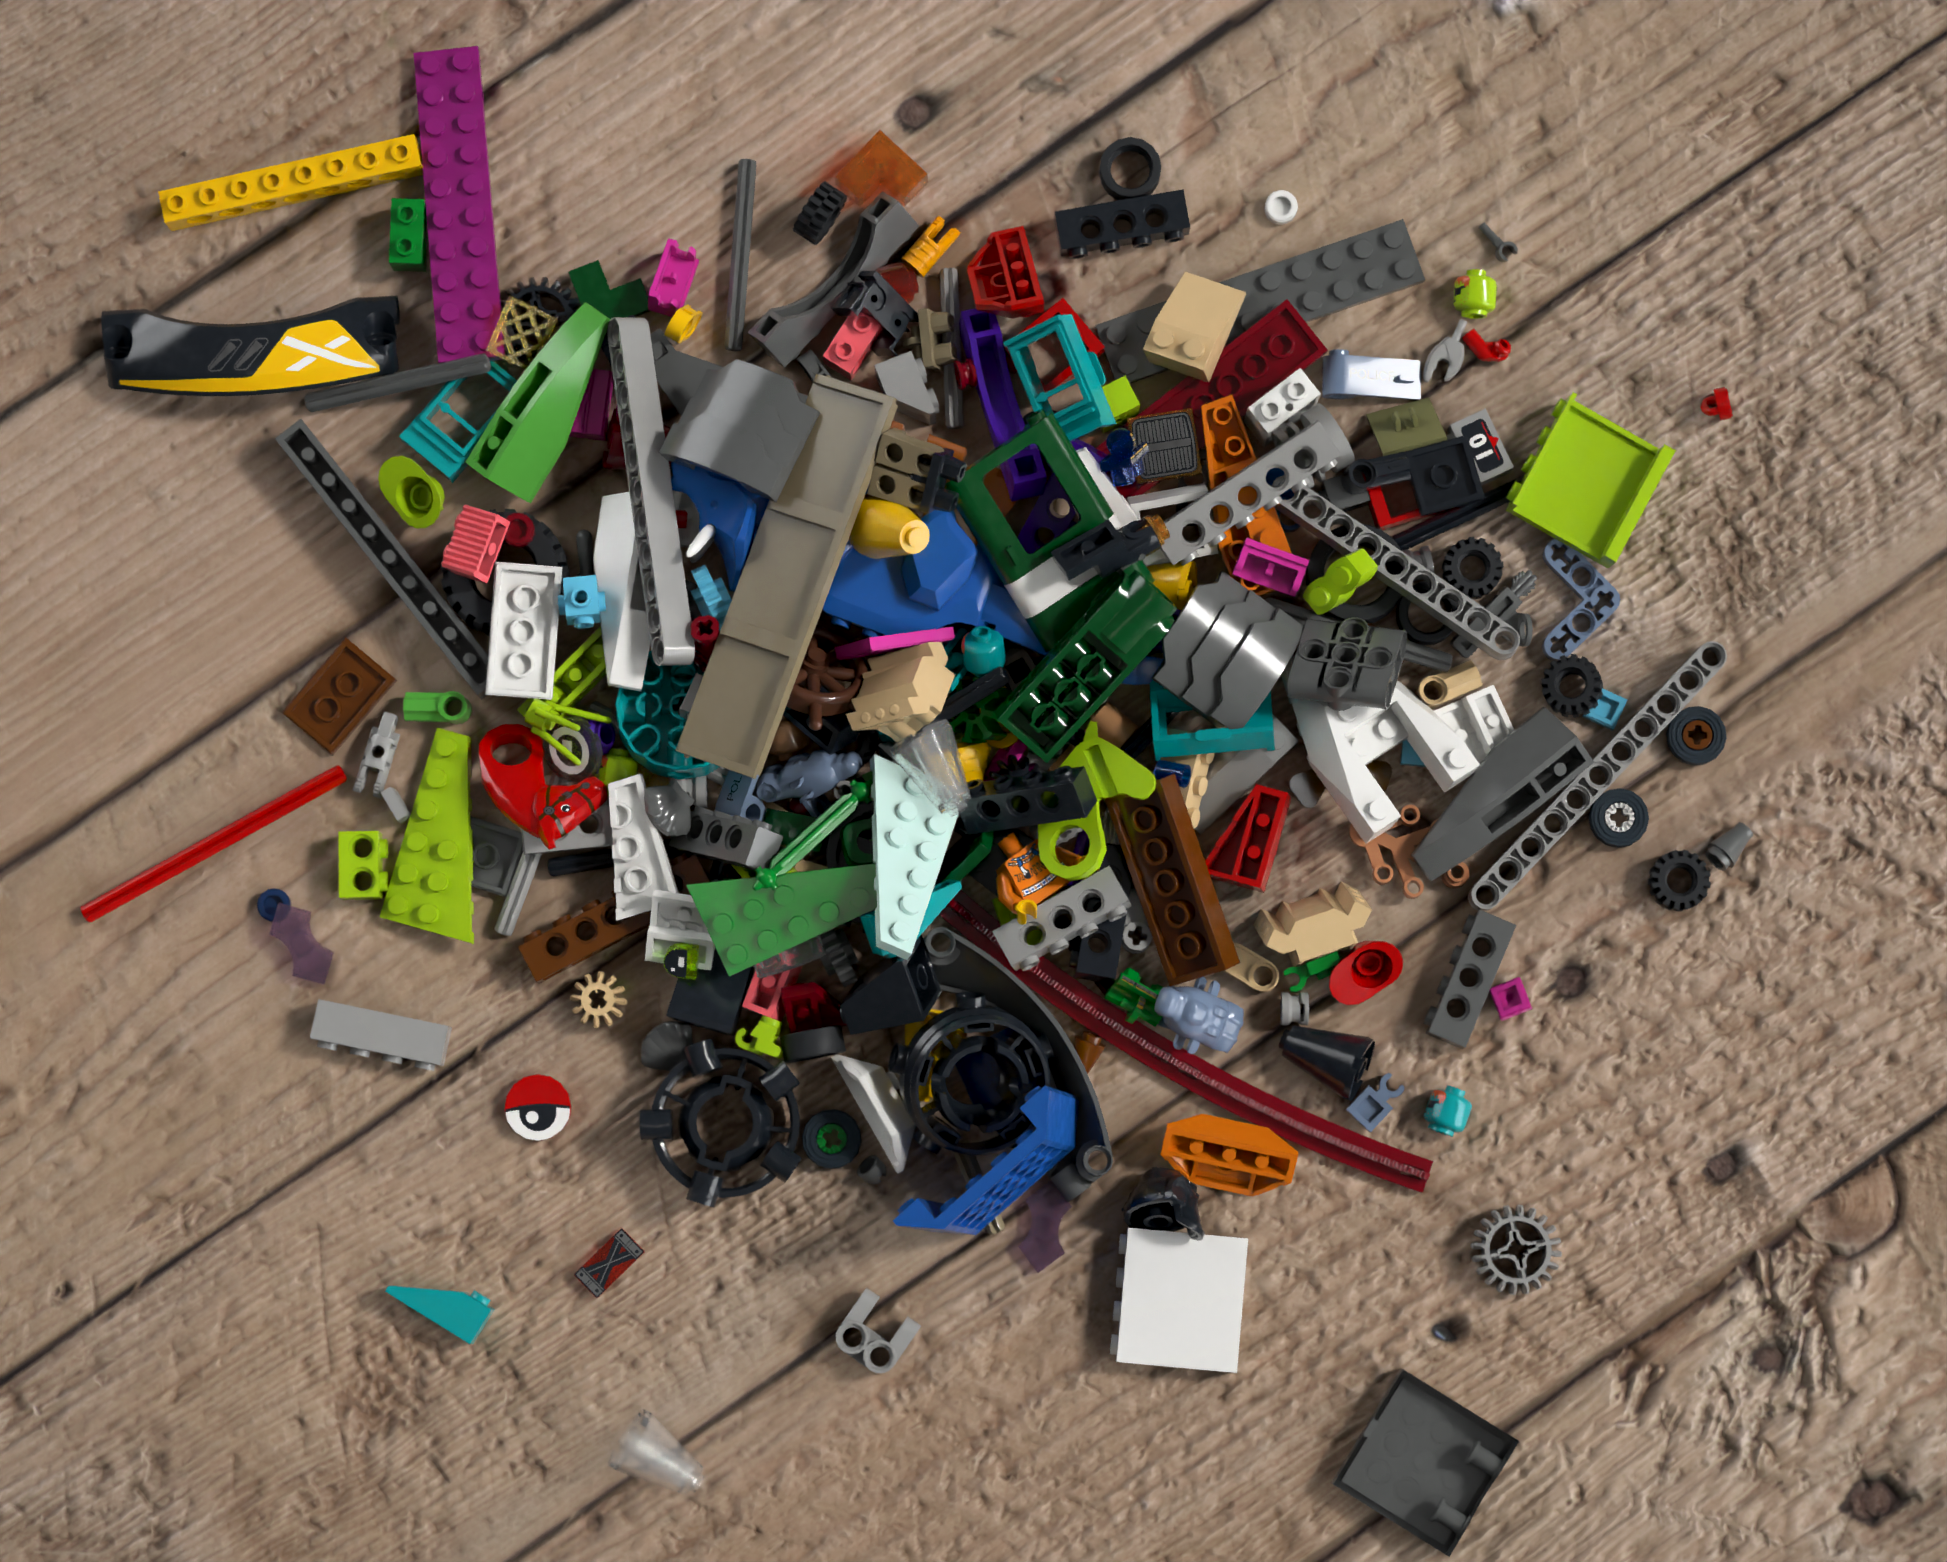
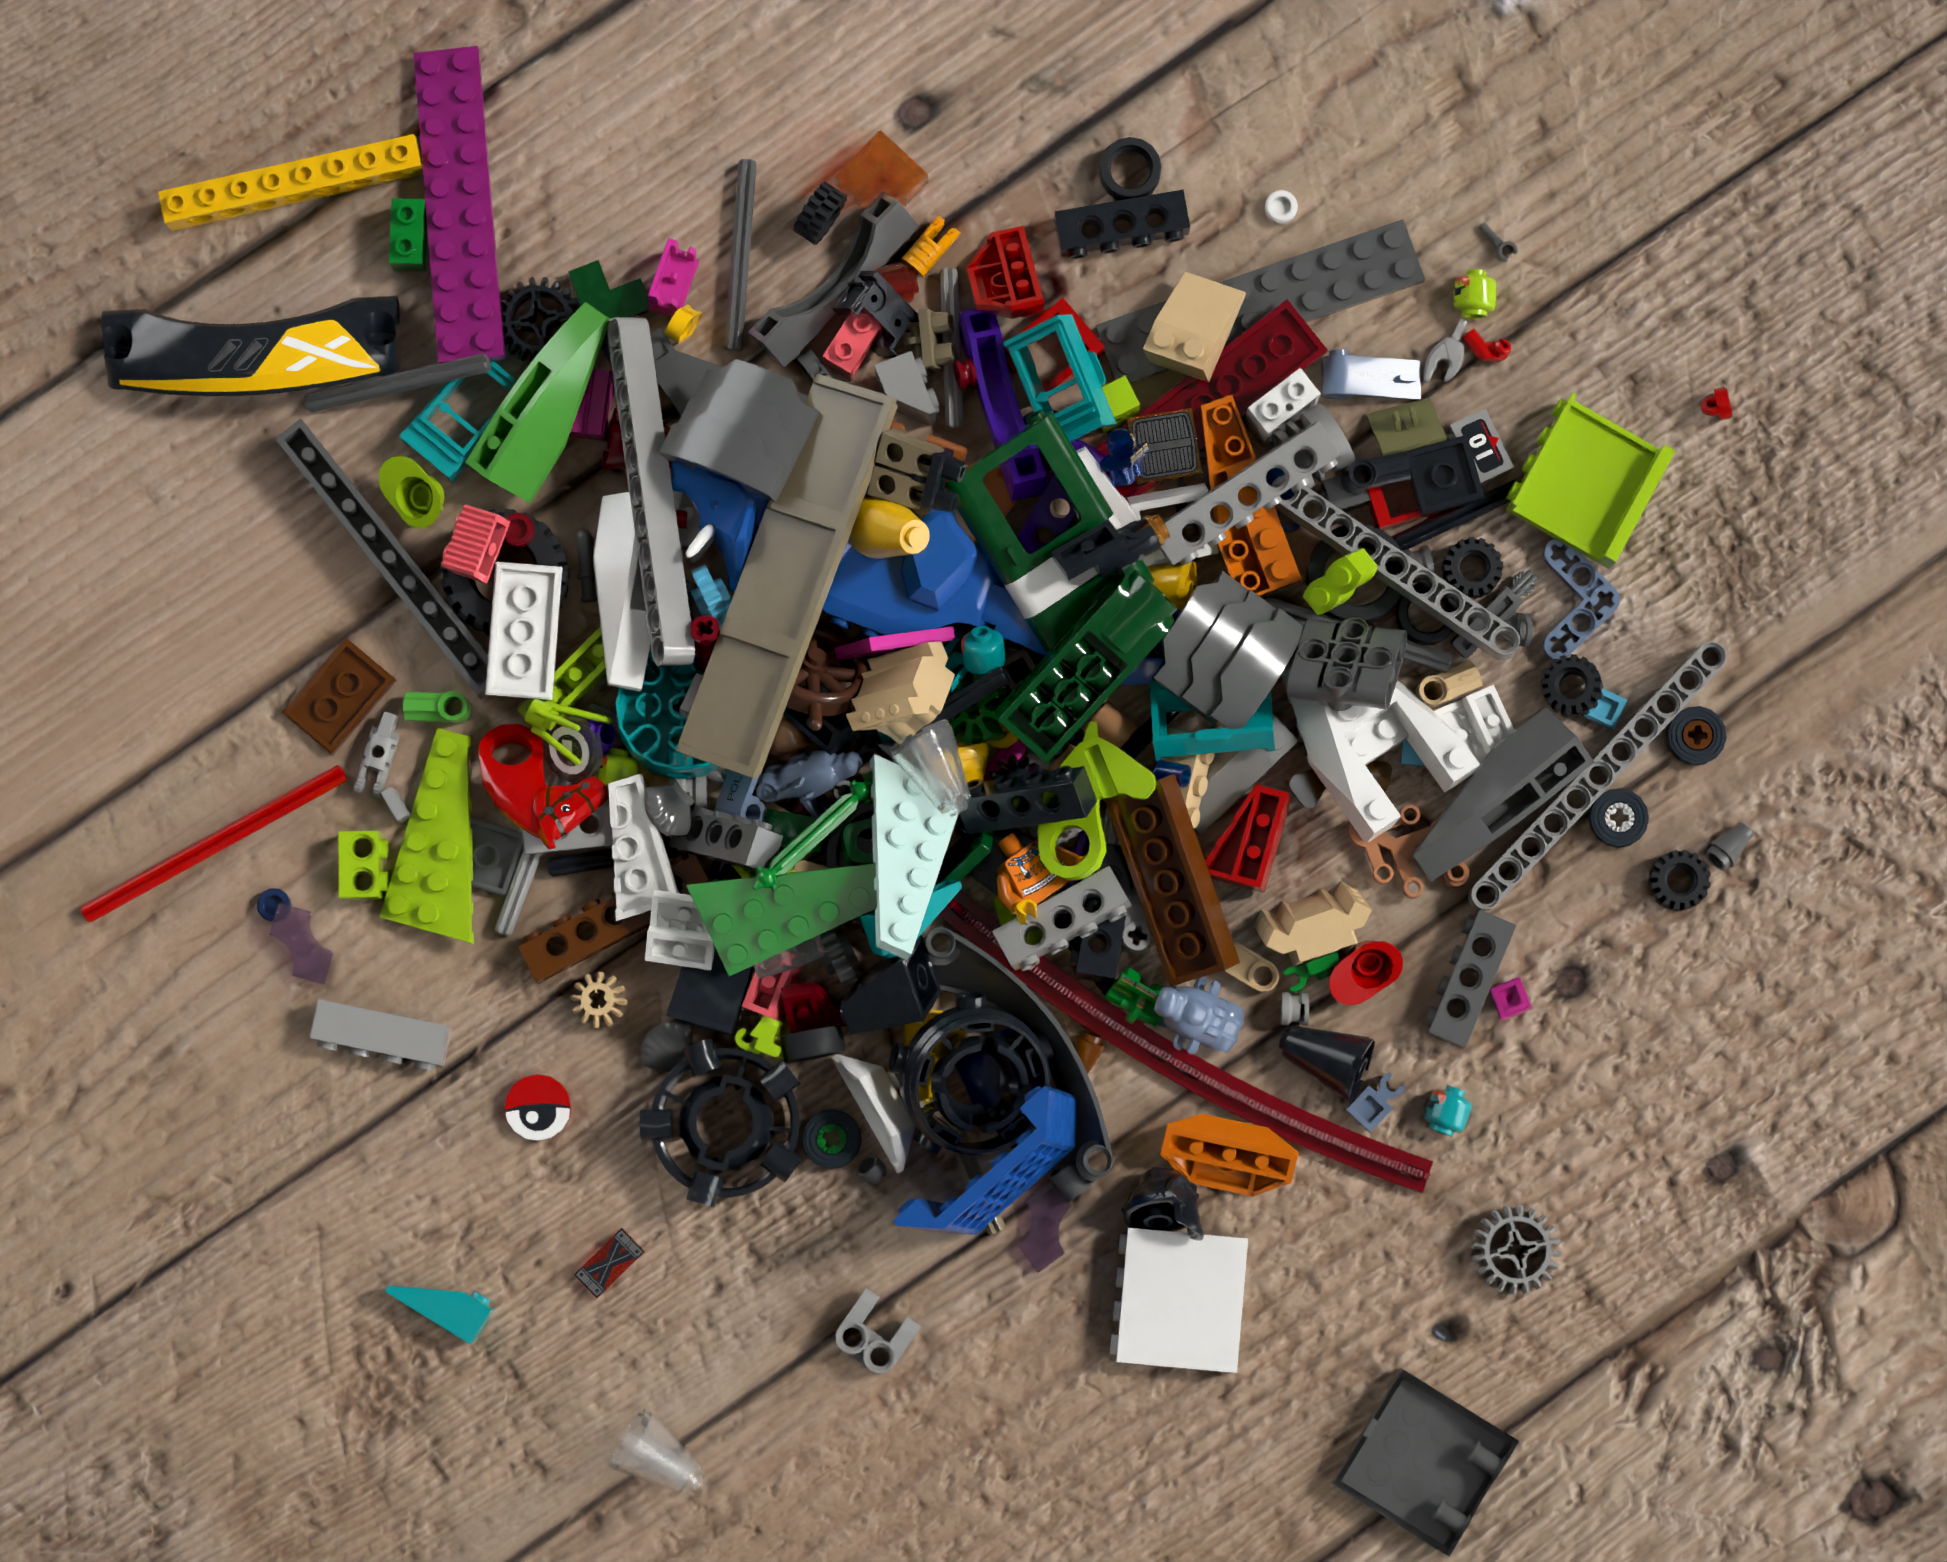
(532, 310): clear yellow window -> none
(581, 601): medium azure brick -> none
(682, 960): tile -> none
(1270, 567): dark pink hinge -> none

